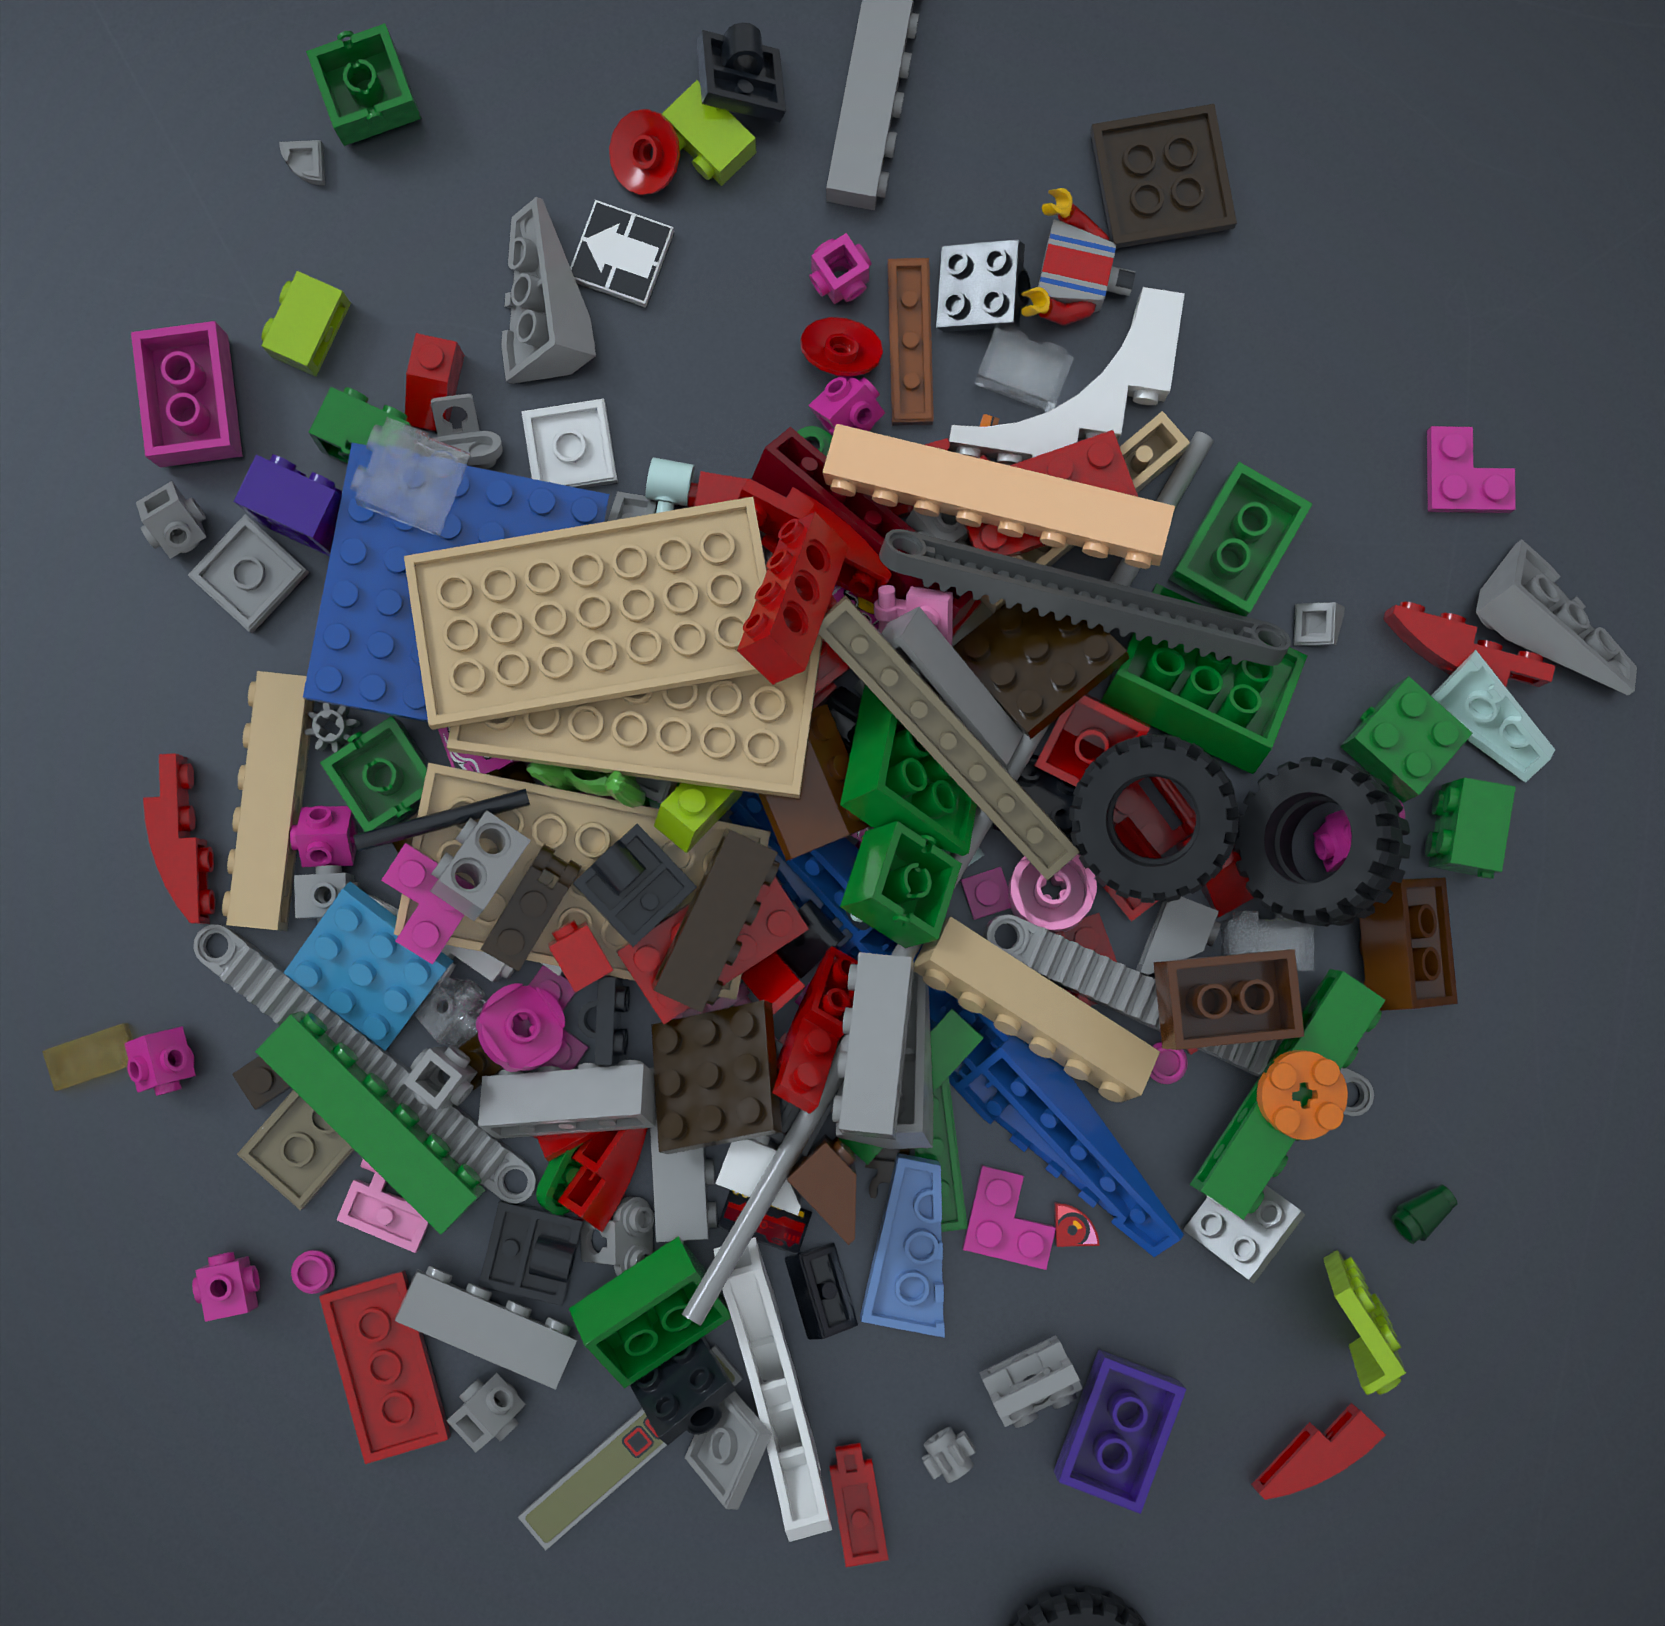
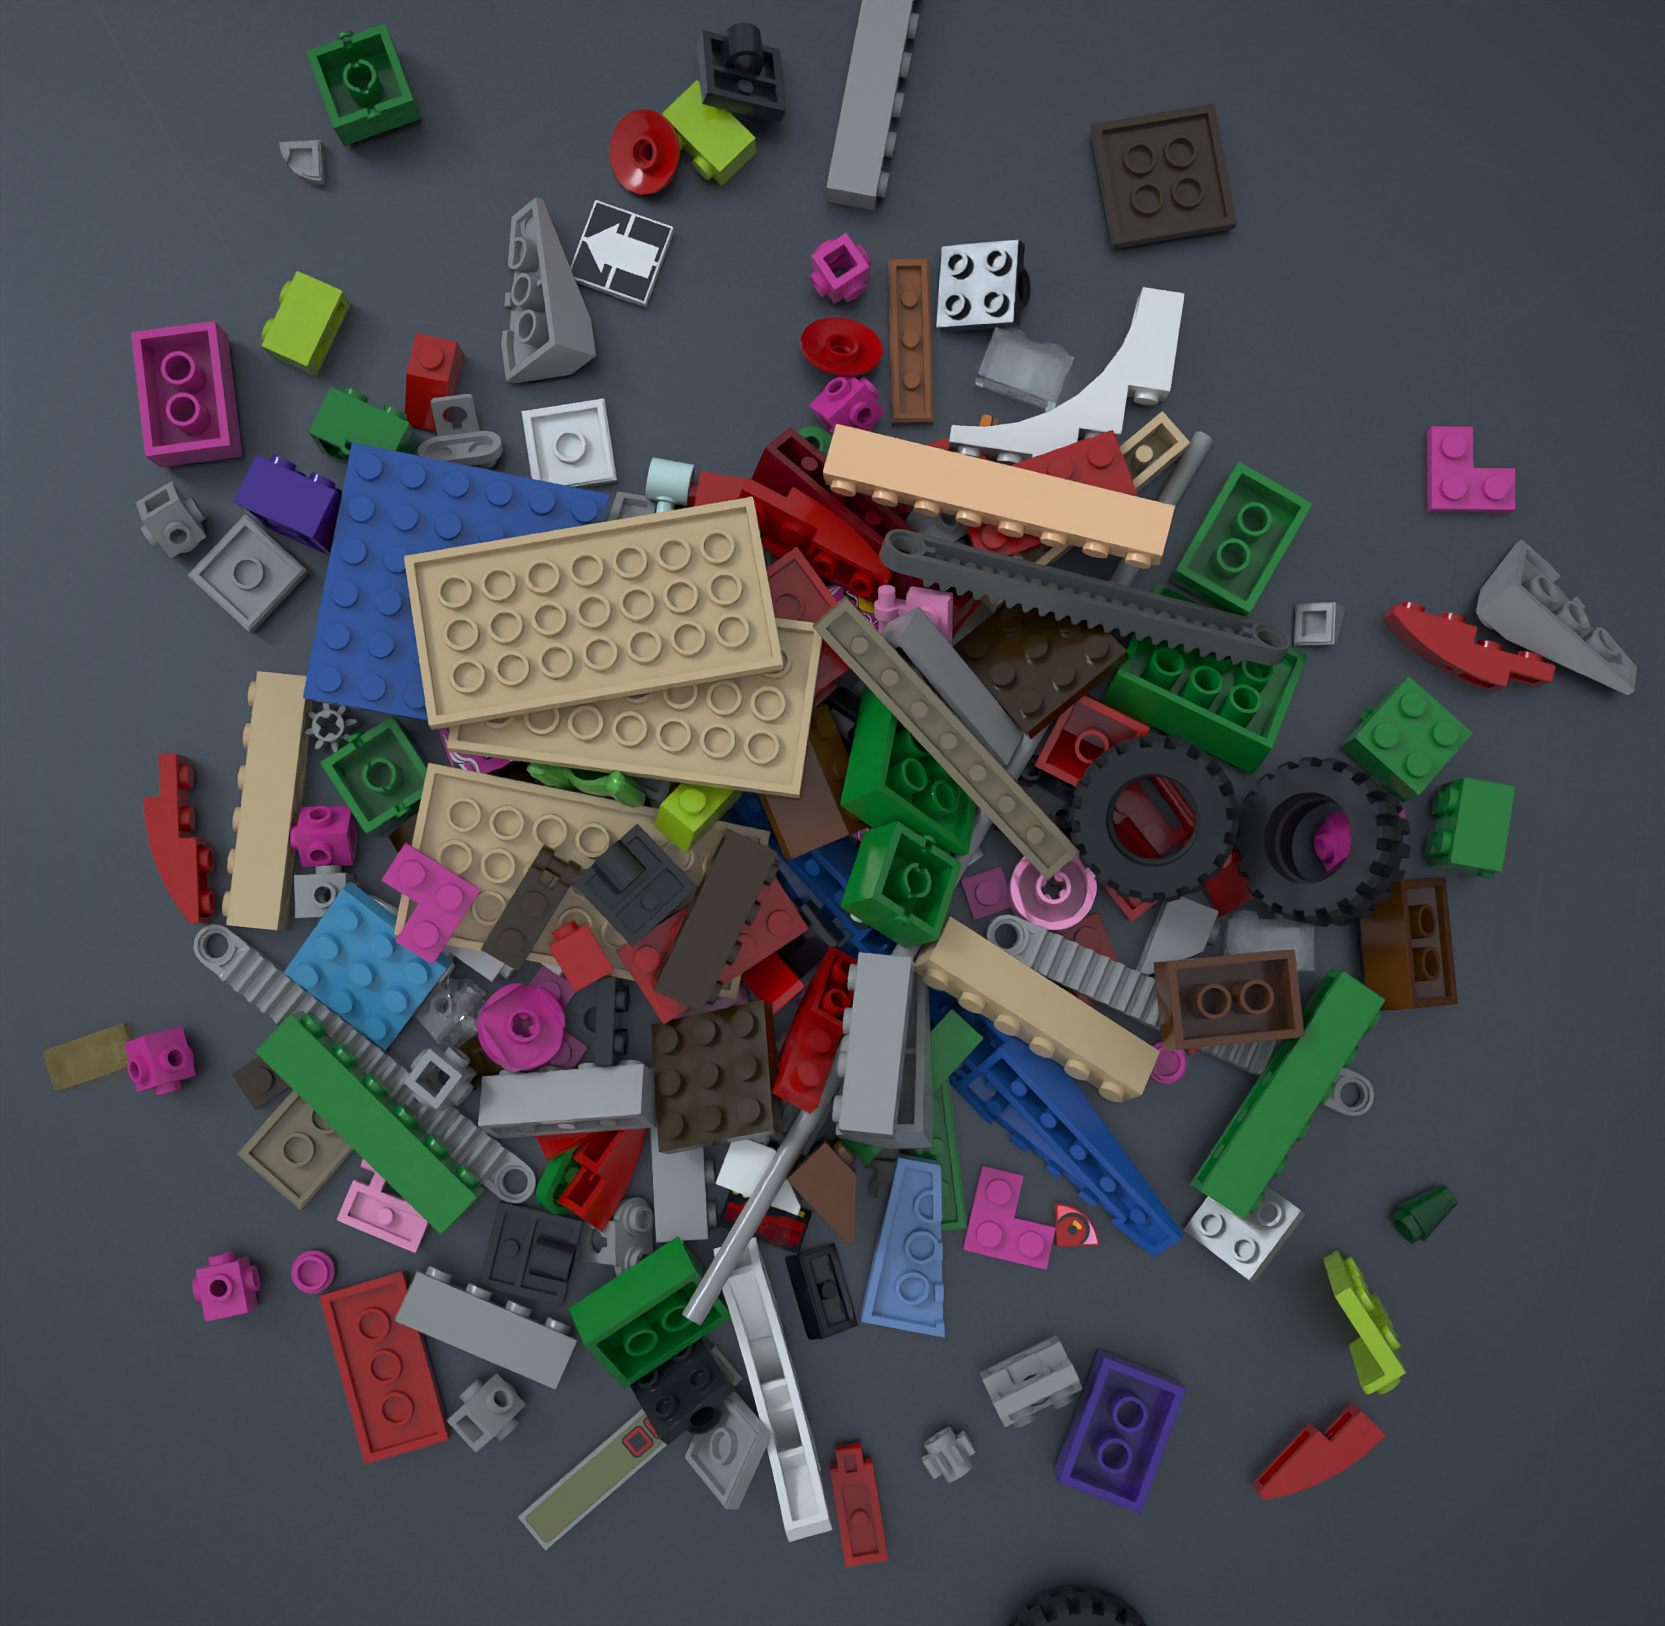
(410, 476): clear plate -> none
(440, 820): black bar -> none
(484, 868): light grey brick -> none
(793, 598): red brick -> none
(1075, 266): torso -> none
(1284, 1077): orange plate -> none
(1494, 718): light aqua wing -> none

